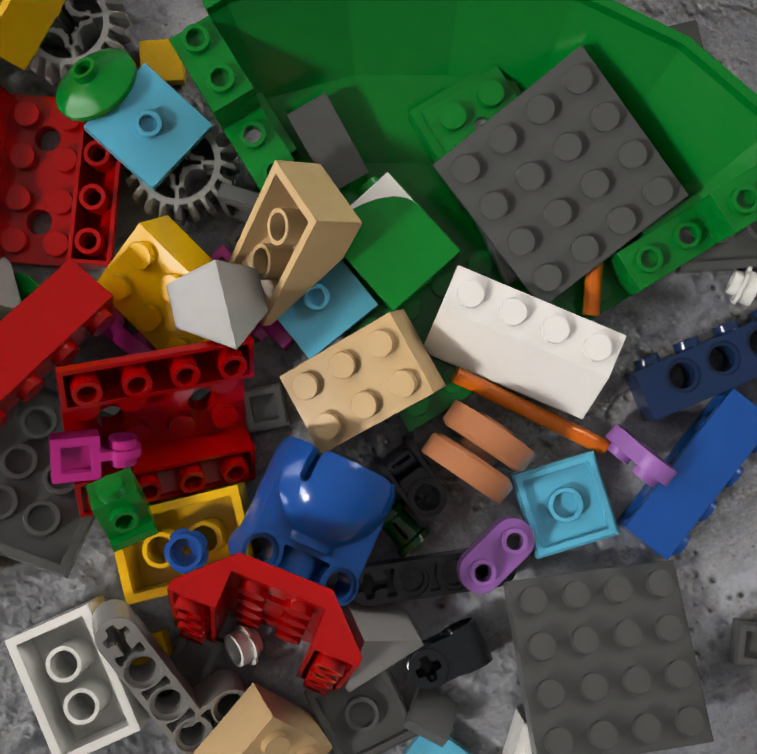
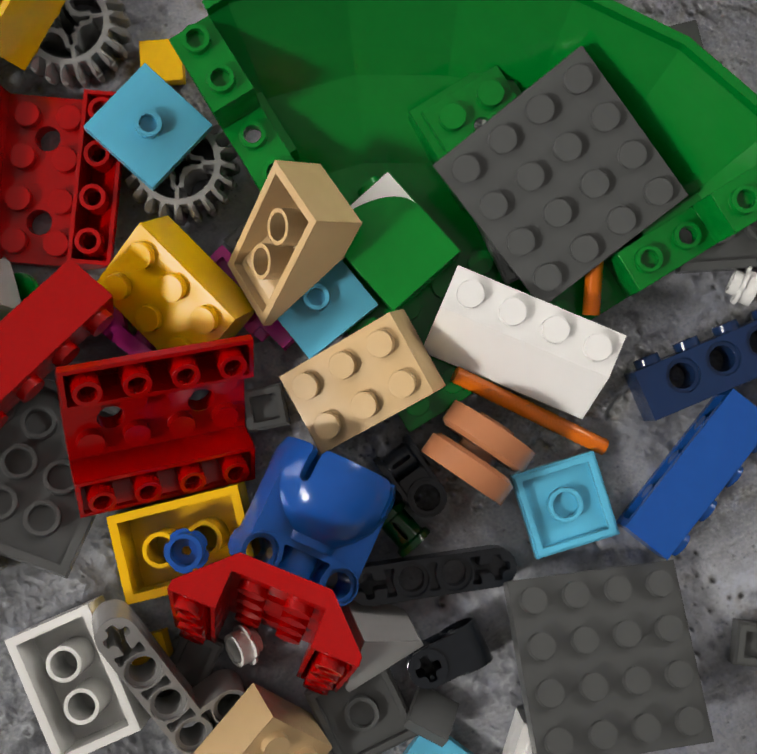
(79, 456): dark pink plate -> none
(96, 84): green dish -> none
(121, 509): green brick -> none
(218, 302): light grey slope -> none
(236, 201): dark grey tile -> none
(327, 140): dark grey tile -> none
(494, 552): medium lavender plate -> none
(649, 466): medium lavender plate -> none

